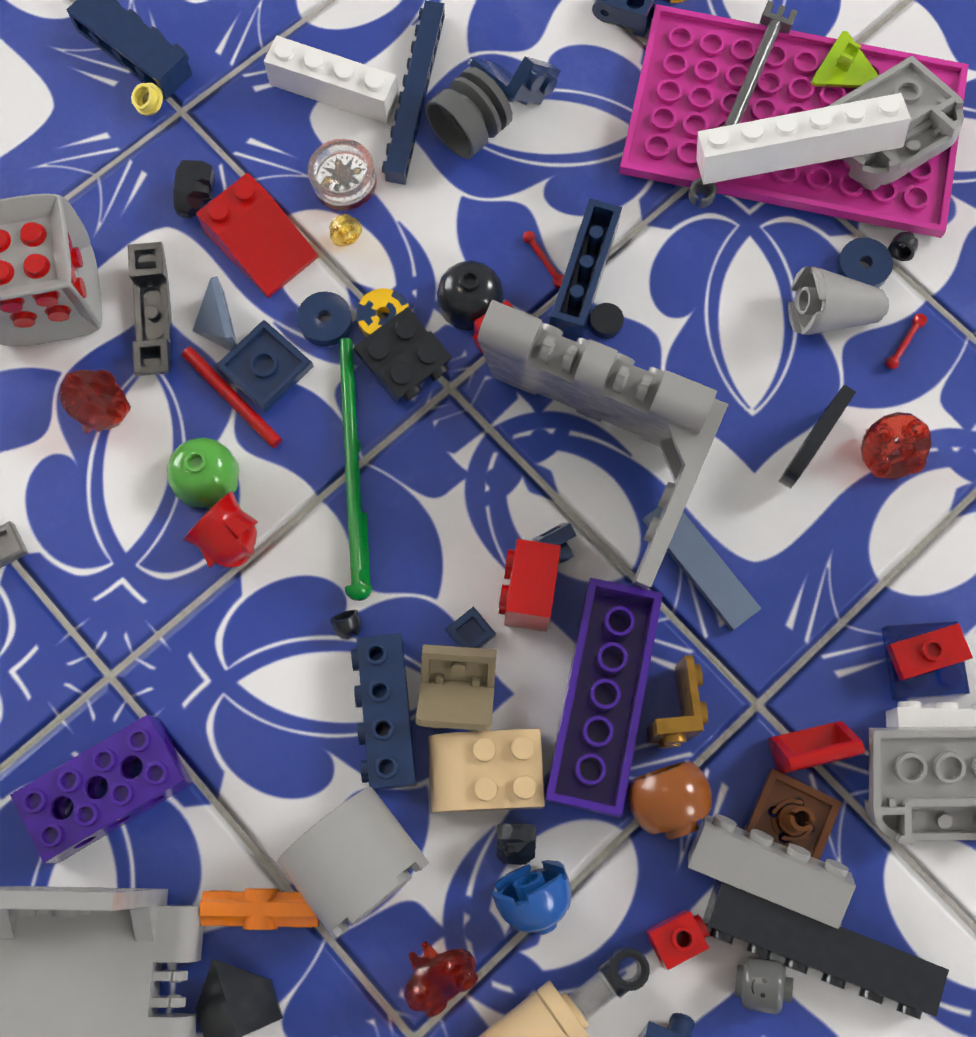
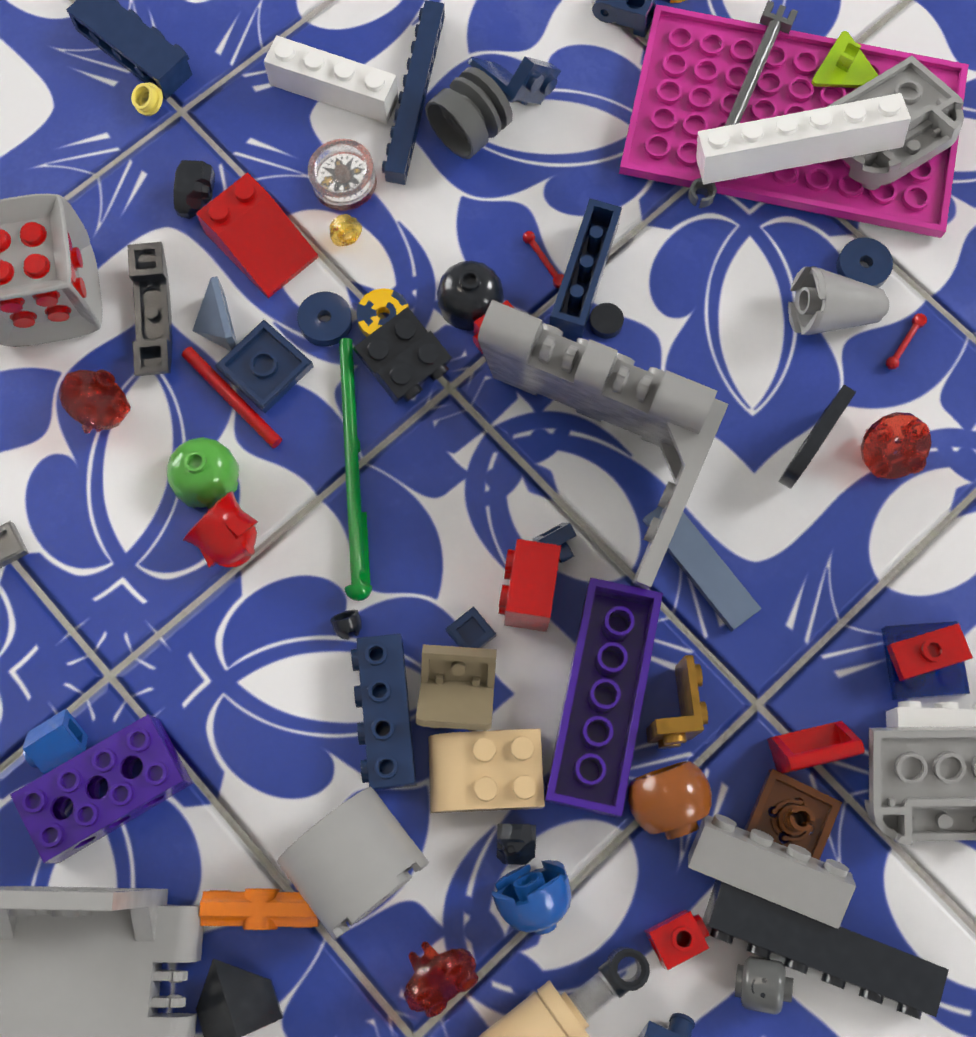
(54, 742): none -> blue brick
(907, 249): black hinge -> none

